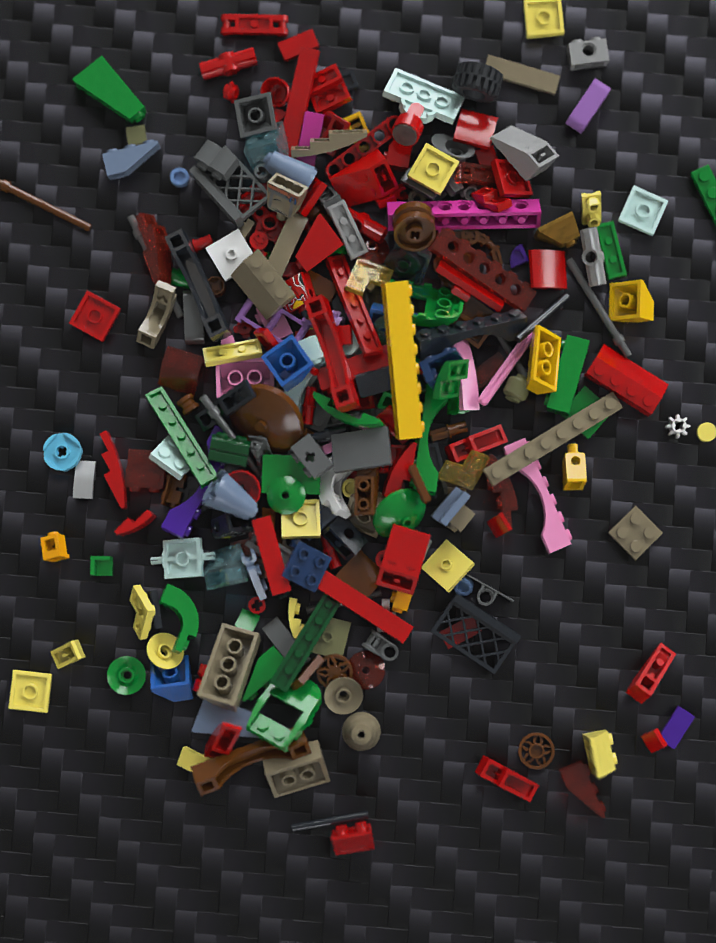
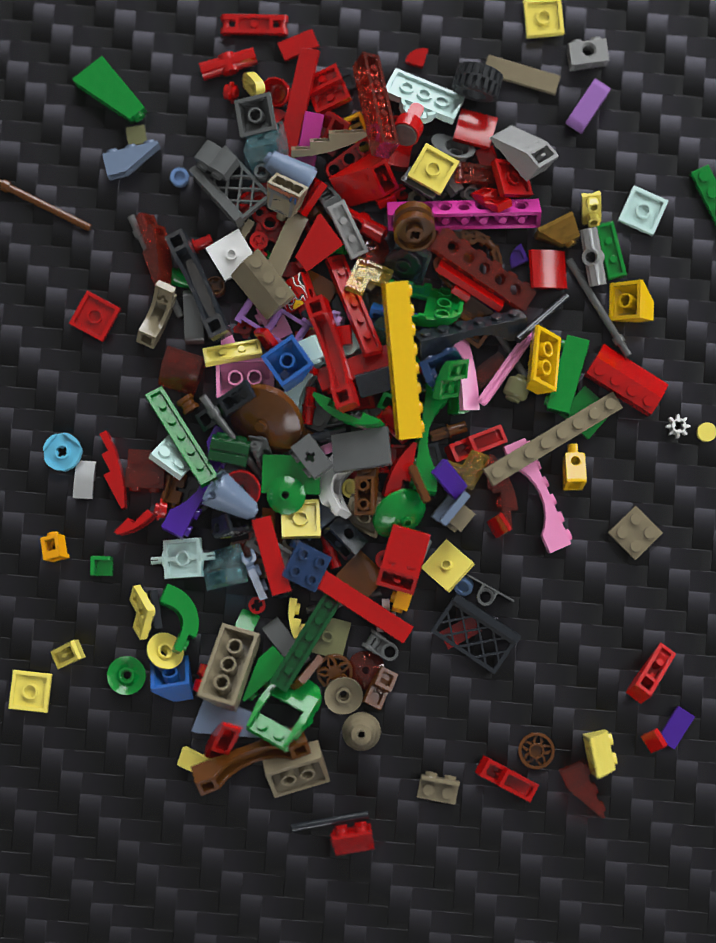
(160, 509): none -> red plate
(253, 83): none -> light yellow beam
(375, 105): none -> clear red brick
(379, 688): none -> reddish brown slope
(417, 57): none -> red tile
(438, 788): none -> dark tan bracket
(449, 479): none -> dark purple tile

